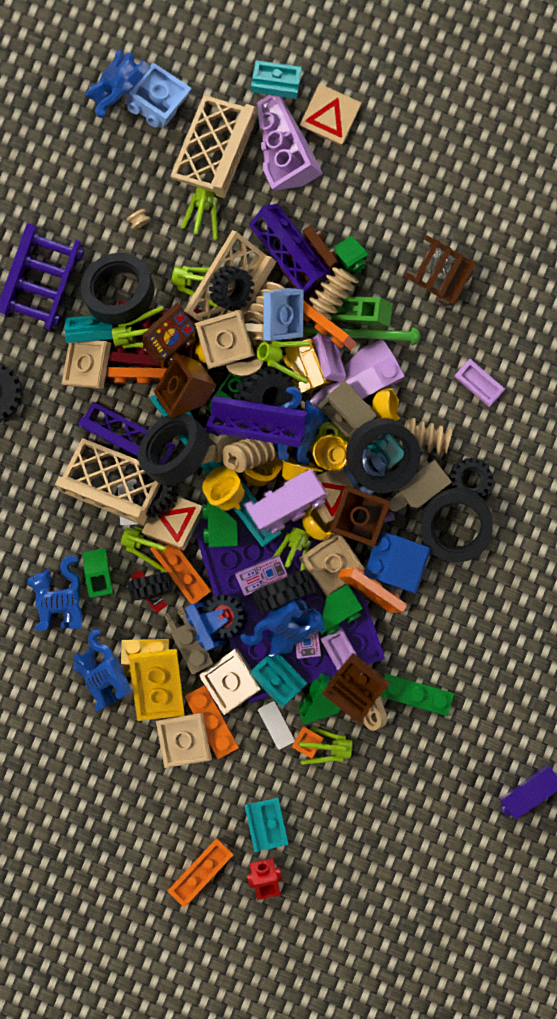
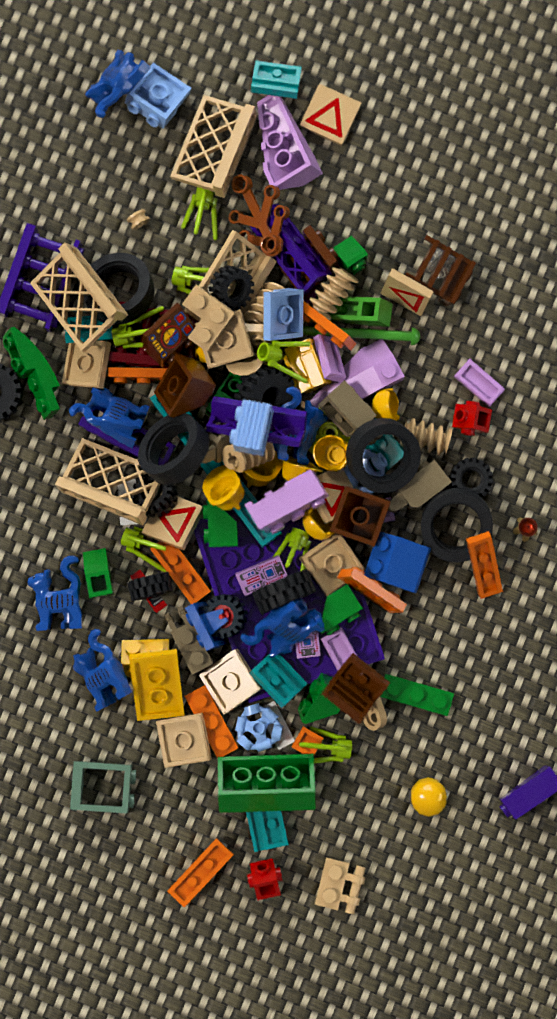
(31, 364): none -> green slope
(78, 782): none -> sand green window
(95, 287): none -> tan fence
(119, 417): none -> blue animal
(213, 317): none -> tan plate
(252, 427): none -> light blue brick
(258, 728): none -> light blue piece
(260, 216): none -> dark orange plant
(266, 783): none -> green brick
(332, 885): none -> tan plate
(406, 292): none -> tan tile
(428, 797): none -> yellow hair
(471, 418): none -> red brick
(484, 565): none -> orange plate
(526, 527): none -> clear red piece

